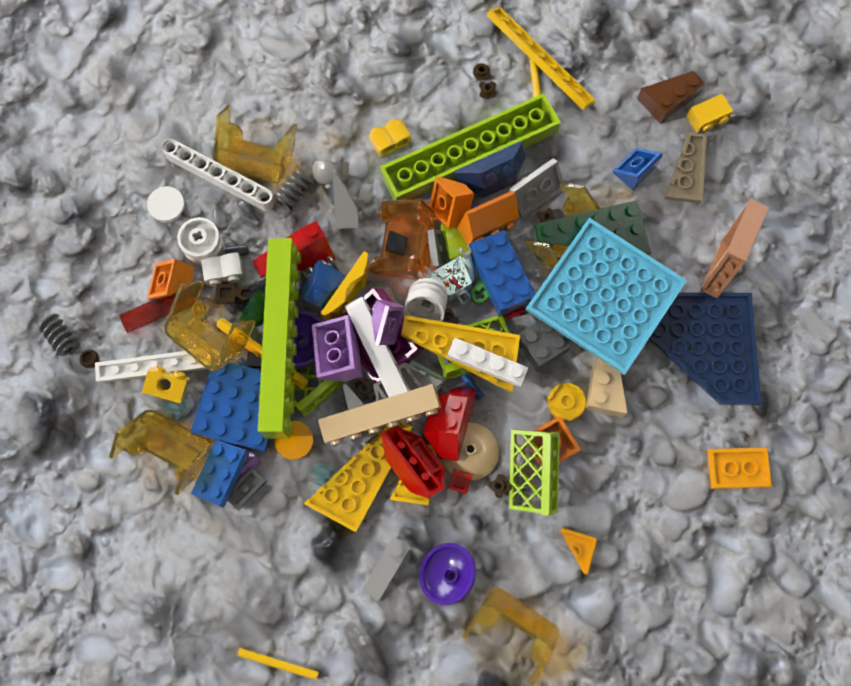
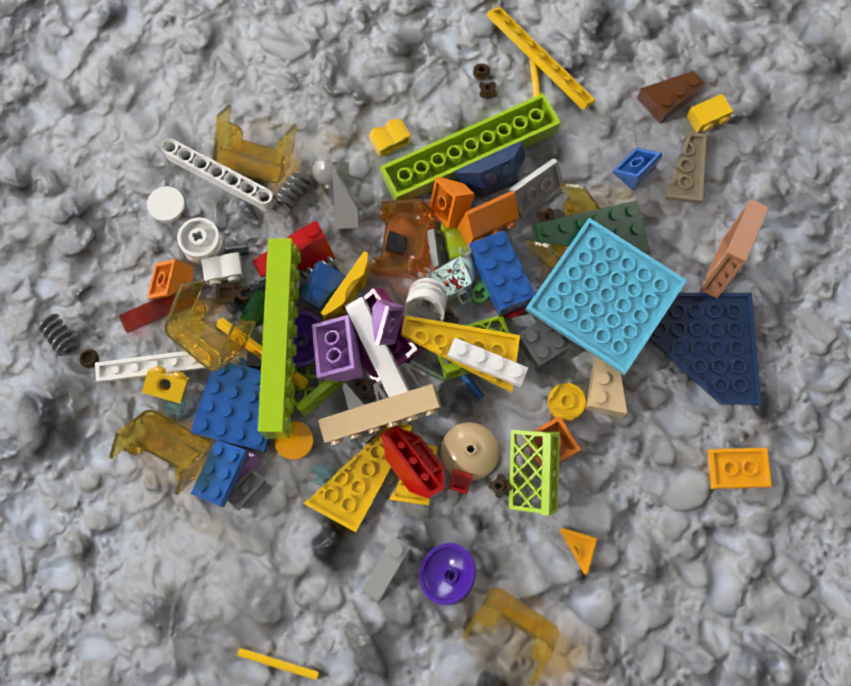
(448, 426): red wedge -> none

